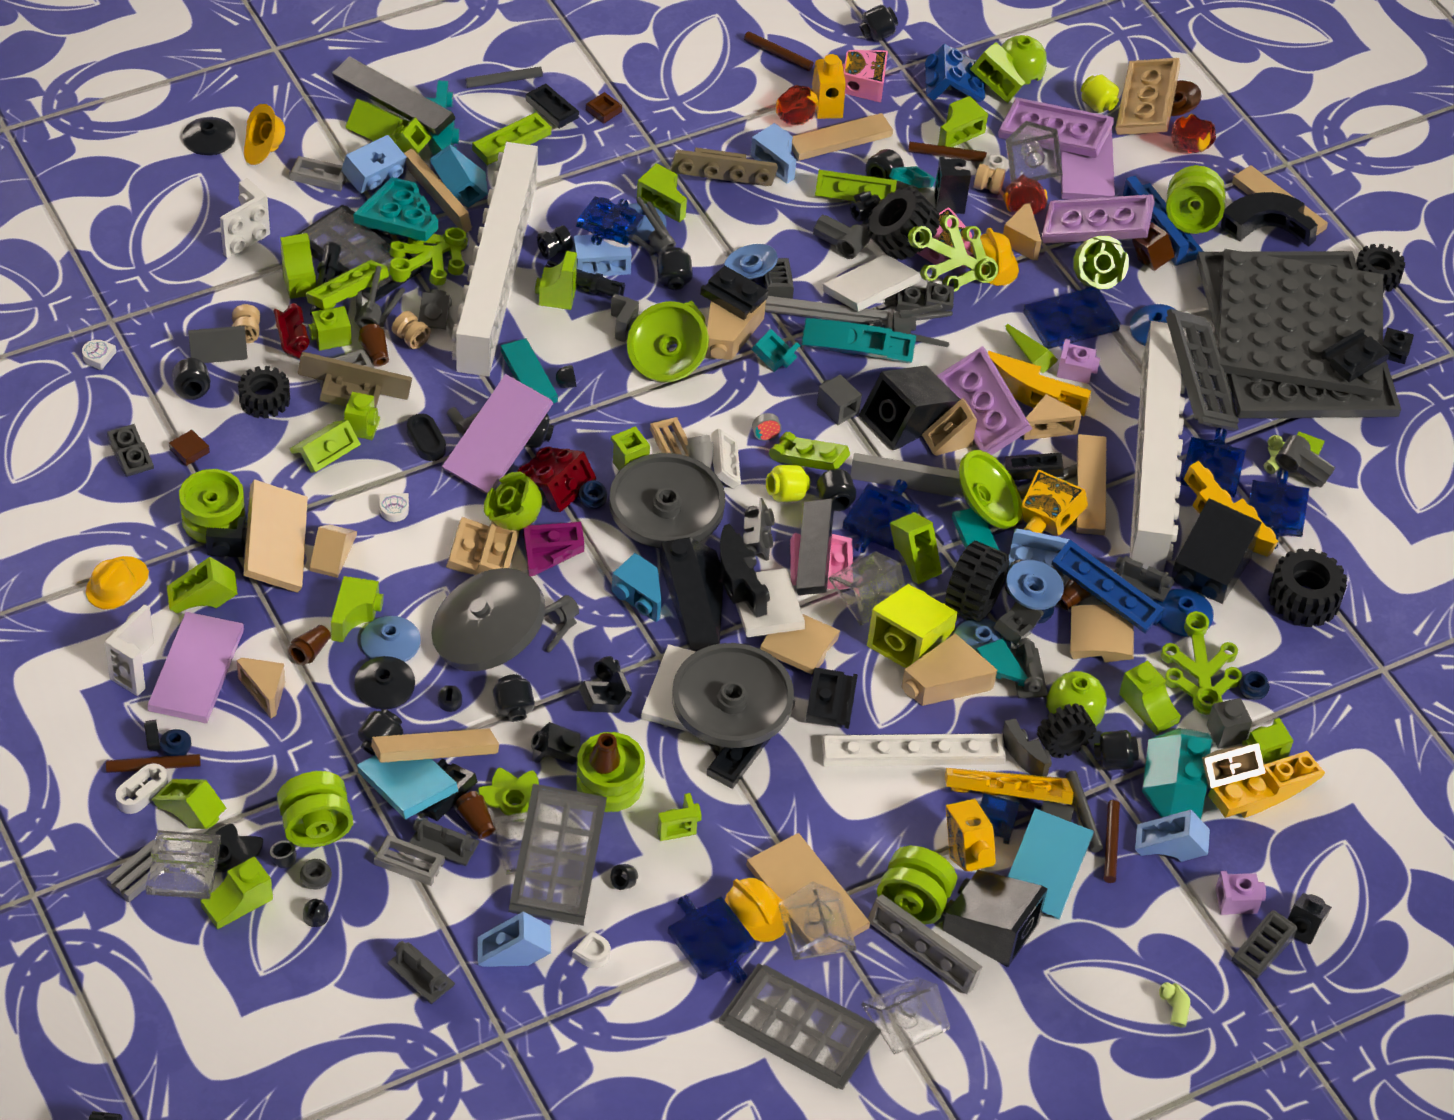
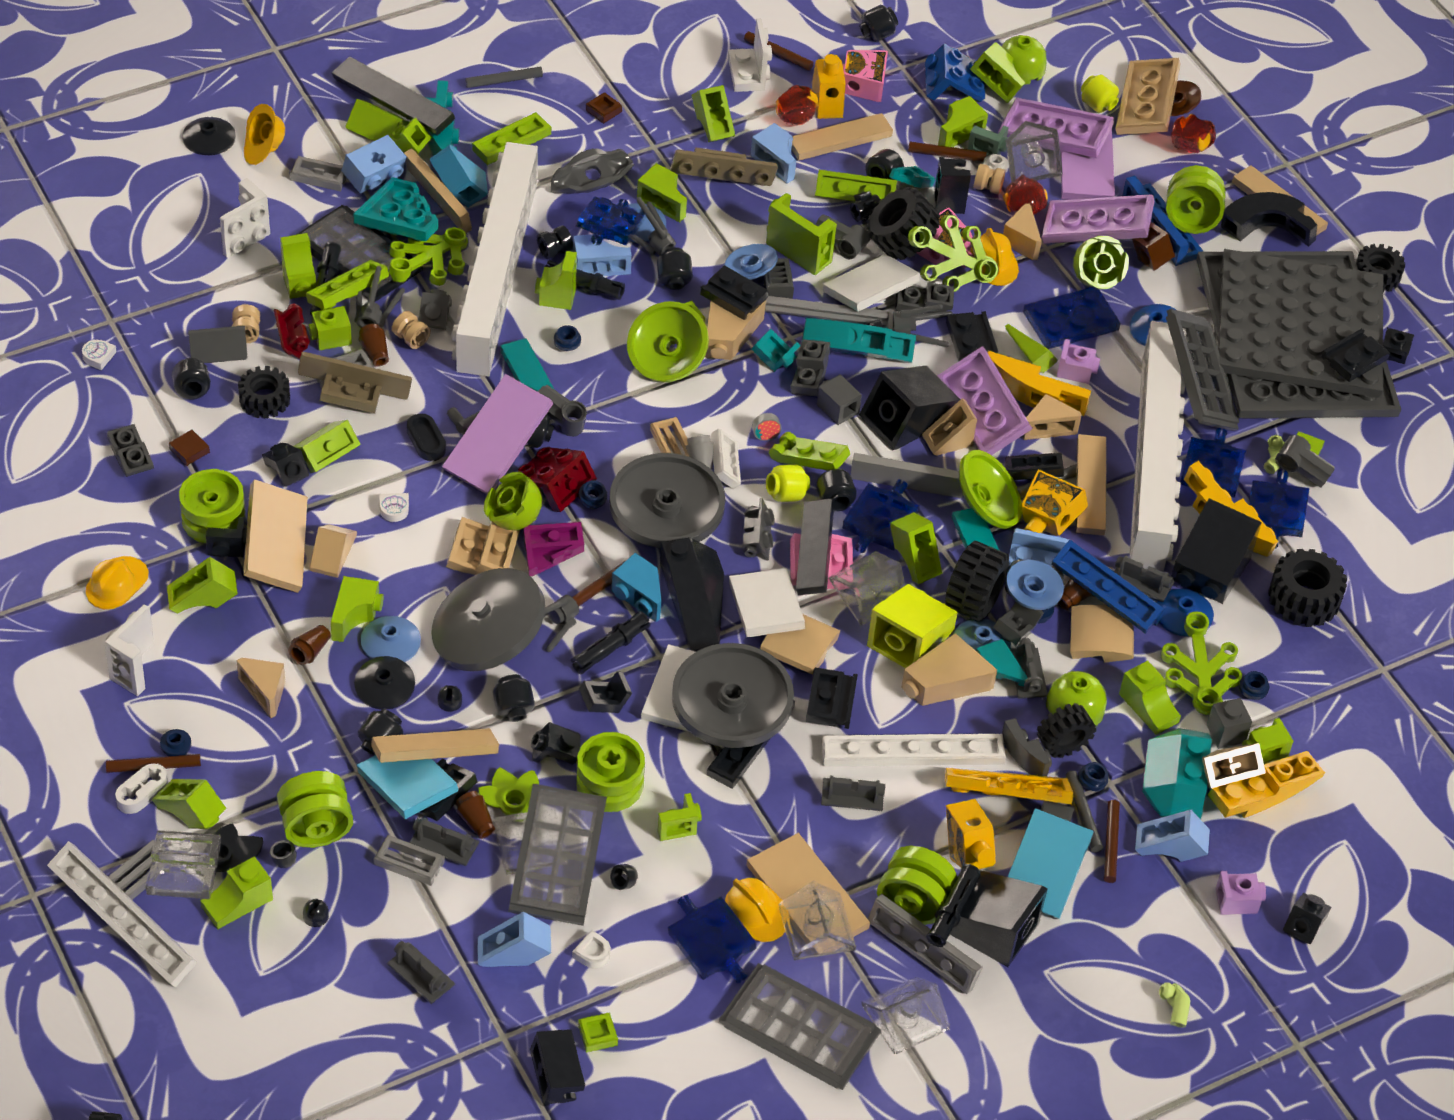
(122, 914): none -> white plate
(152, 735): black tile -> none
(196, 667): lavender tile -> none
(287, 462): none -> black bracket
(314, 867): dark grey plate -> none
(362, 415): lime brick -> none
(552, 106): black plate -> none
(556, 1066): none -> black hinge
(563, 409): none -> dark grey piece
(566, 377): black hinge -> none
(567, 338): none -> dark blue plate
(573, 179): none -> dark grey piece
(594, 588): none -> reddish brown bar
(598, 1032): none -> lime tile
(603, 665): black hinge -> none
(605, 754): reddish brown cone -> none
(620, 635): none -> black pin
(626, 312): dark grey bracket -> none
(628, 447): lime brick -> none
(714, 113): none -> lime arch
(739, 573): black slope -> none
(750, 66): none -> white bracket
(799, 238): none -> lime panel
(811, 368): none -> dark grey slope
(852, 794): none -> dark grey hinge
(949, 914): none -> black pin
(970, 333): none -> black plate
(988, 141): none -> sand green bracket
(1001, 814): clear blue brick -> none
(1093, 776): none -> dark blue plate
(1117, 750): black head -> none
(1277, 929): dark grey slope -> none

